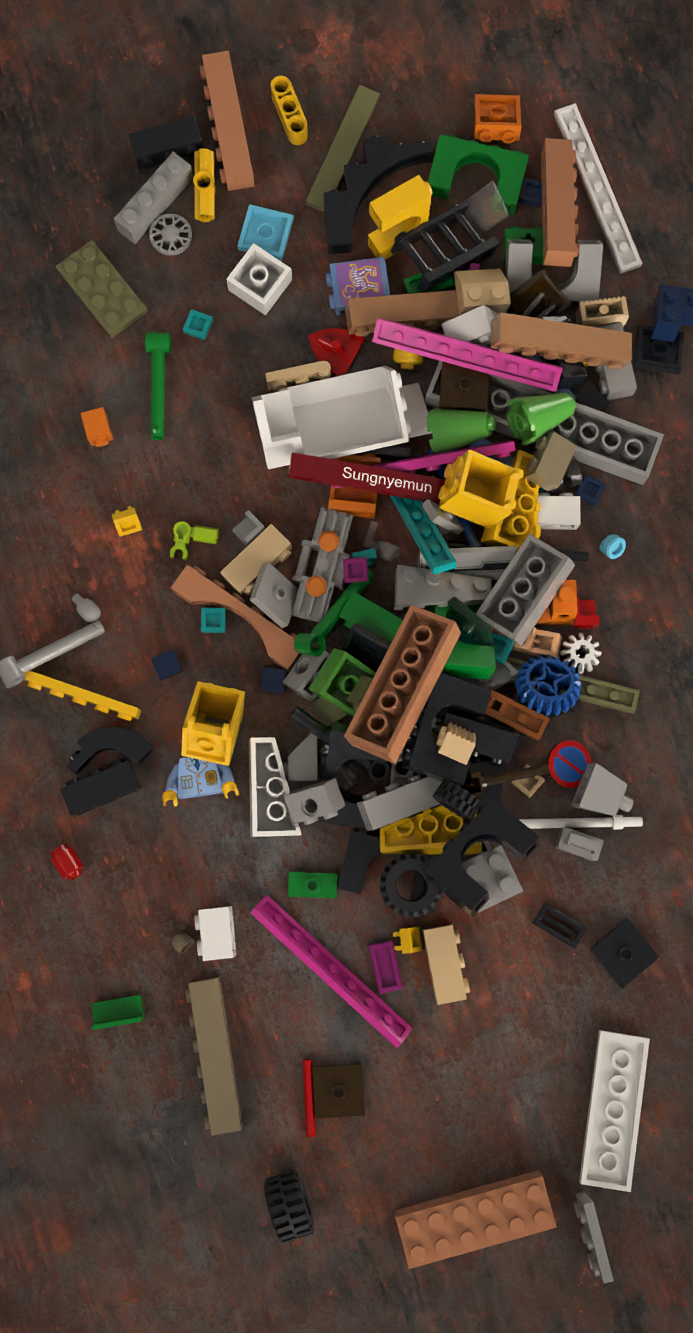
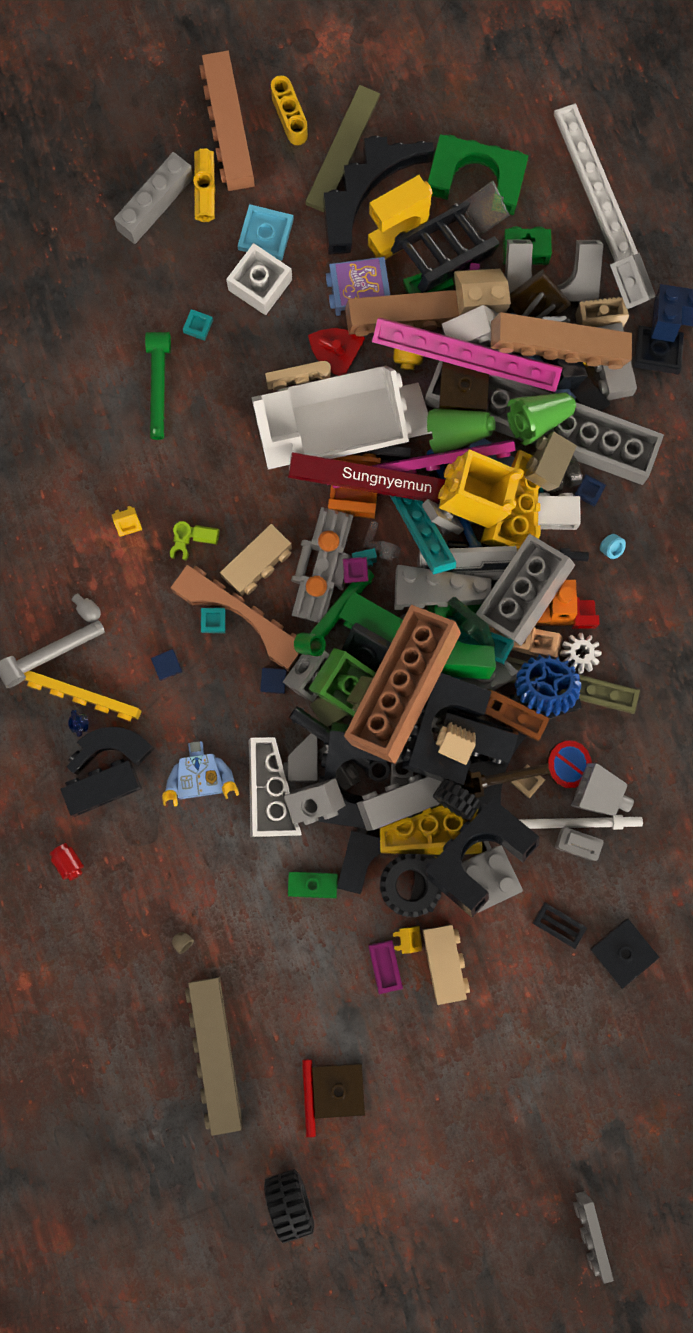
(78, 723): none -> clear blue plate
(97, 427): orange brick -> none
(101, 289): olive plate -> none
(117, 1012): green panel -> none
(157, 143): black brick -> none
(170, 234): light grey wheel -> none
(207, 739): yellow container -> none
(216, 933): white brick -> none
(248, 529): light grey panel -> none
(274, 594): light grey plate -> none
(331, 971): dark pink plate -> none
(474, 1219): nougat brick -> none
(497, 118): orange plate -> none
(531, 192): dark blue tile -> none
(558, 202): nougat brick -> none
(614, 1111): white plate -> none
(632, 280): none -> light grey panel

